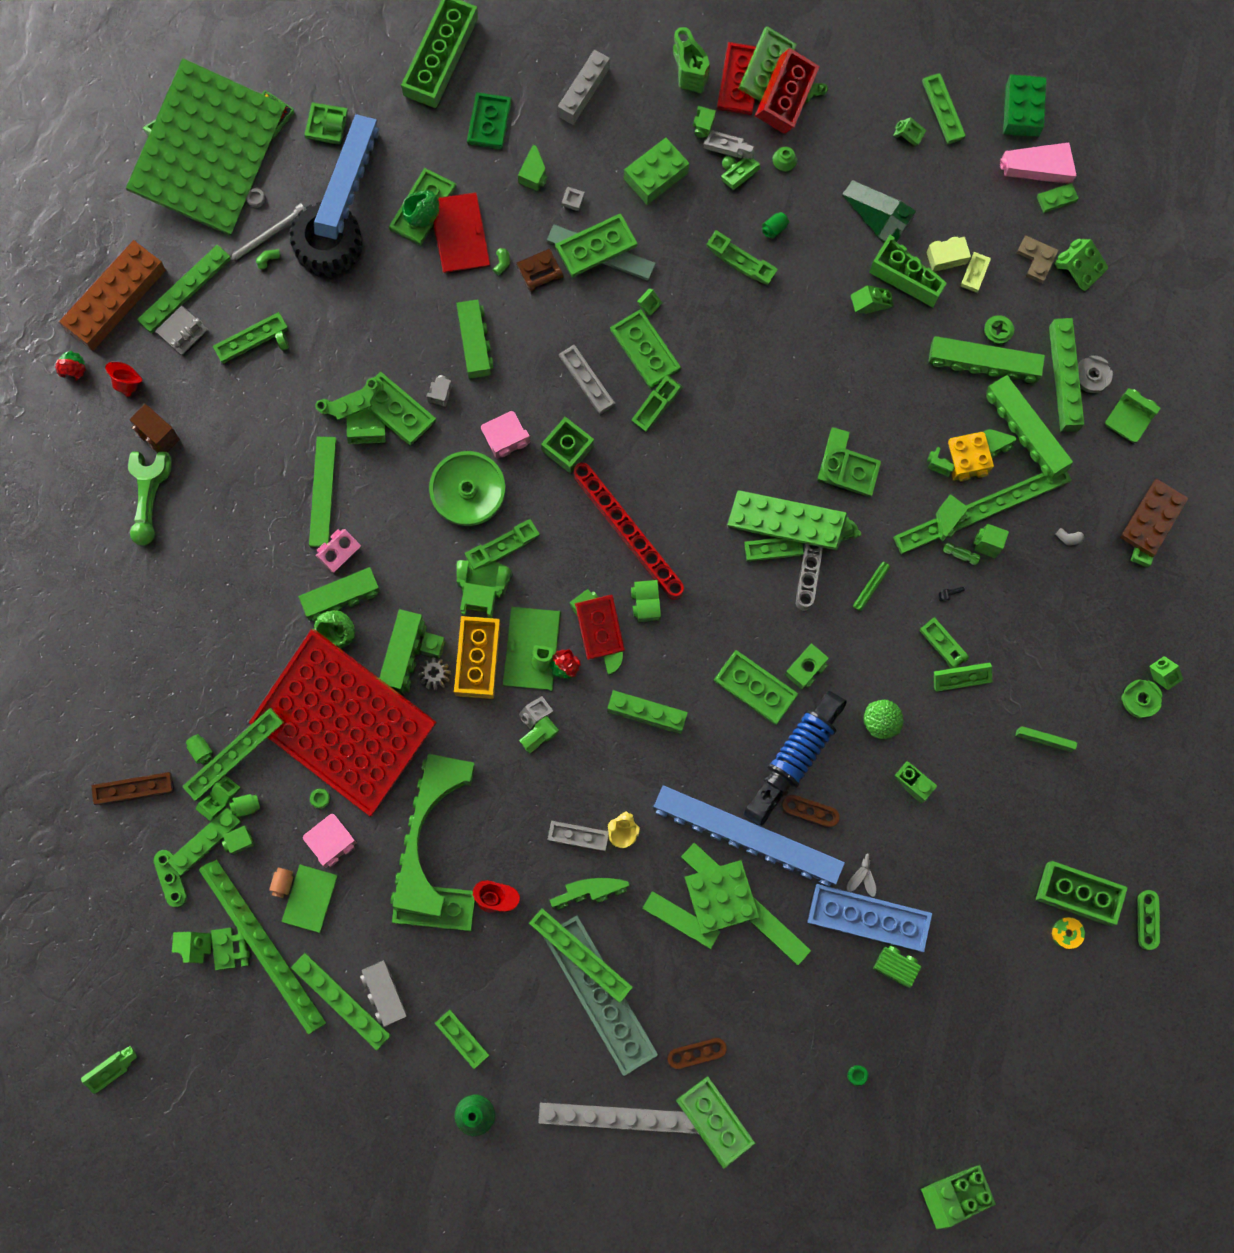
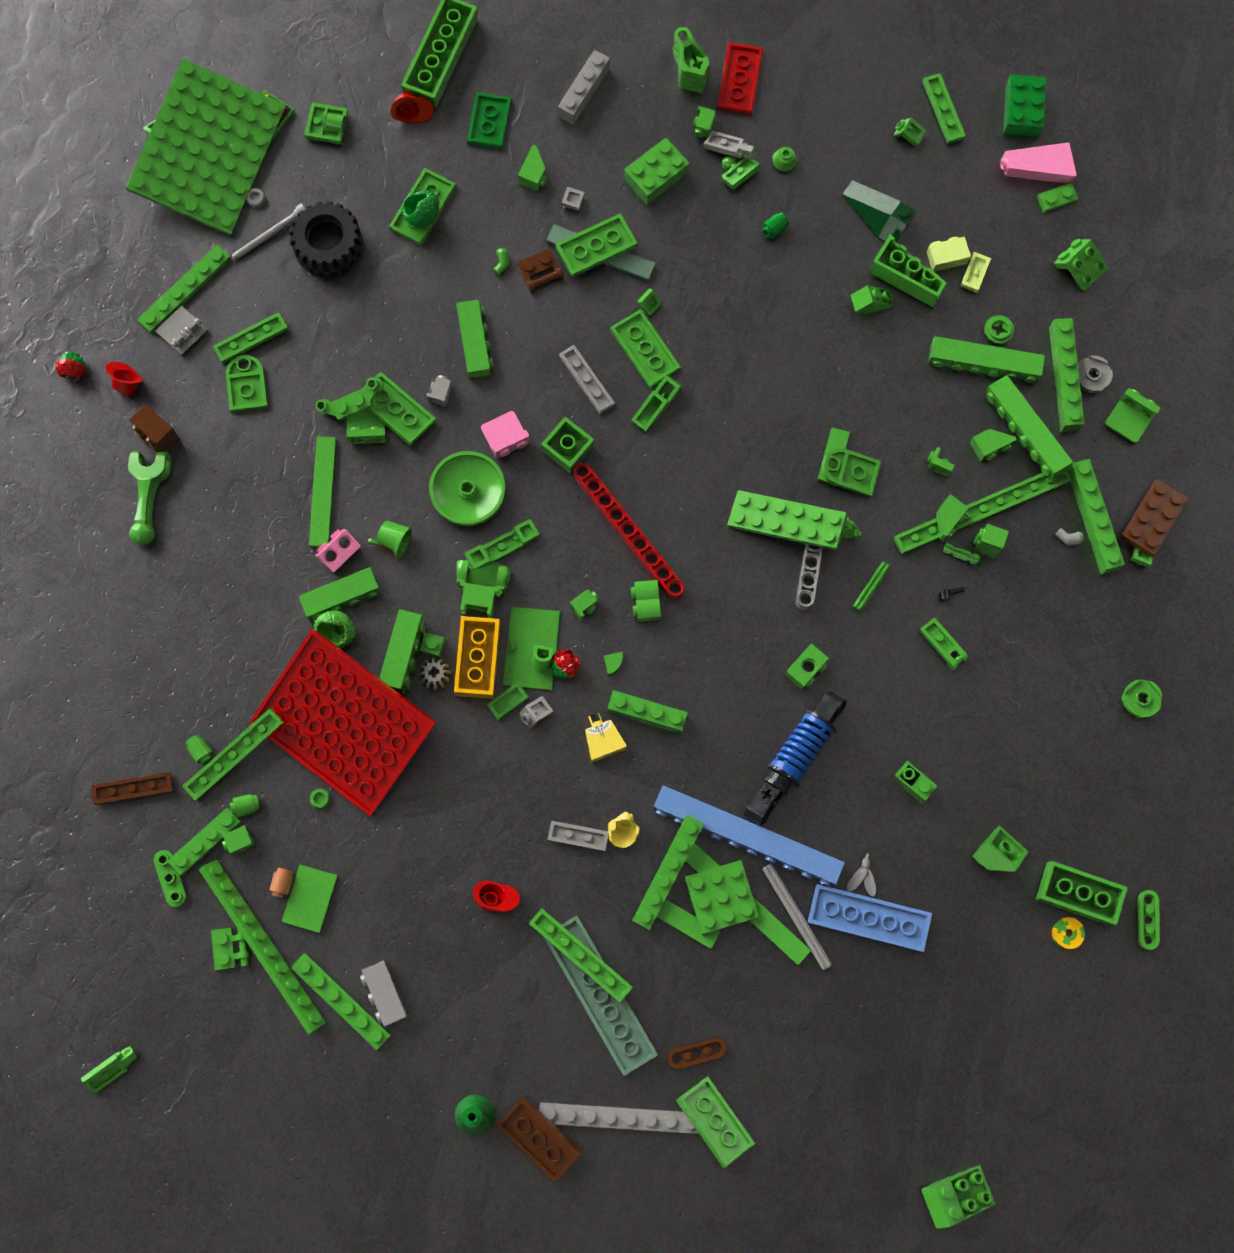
(112, 295): dark orange brick -> none
(192, 945): bright green brick -> none
(218, 798): bright green slope -> none
(246, 386): none -> bright green tile
(267, 255): bright green arm -> none
(282, 340): bright green tile -> none
(329, 840): bright pink bracket -> none
(346, 177): medium blue brick -> none
(393, 537): none -> bright green hat
(411, 109): none -> red piece
(439, 779): bright green arch -> none
(456, 913): bright green plate -> none
(457, 233): red container -> none
(462, 1039): bright green plate -> none
(507, 701): none -> bright green tile
(539, 1138): none -> reddish brown plate
(542, 731): bright green piece -> none
(597, 889): bright green slope -> none
(599, 626): red tile -> none
(603, 738): none -> light yellow torso
(668, 872): none -> bright green plate
(739, 259): bright green slope -> none
(756, 687): bright green tile -> none
(764, 62): bright green tile -> none
(772, 549): bright green plate -> none
(787, 91): red brick -> none
(797, 916): none -> light grey axle
(816, 89): bright green arm -> none
(819, 814): reddish brown plate -> none
(857, 1075): green tile -> none
(883, 719): bright green hair -> none
(897, 967): bright green brick -> none
(963, 676): bright green plate -> none
(970, 456): yellow bracket -> none
(1000, 852): none -> bright green slope
(1040, 254): dark tan plate -> none
(1046, 739): bright green tile -> none
(1095, 517): none -> bright green brick
(1166, 673): bright green brick -> none

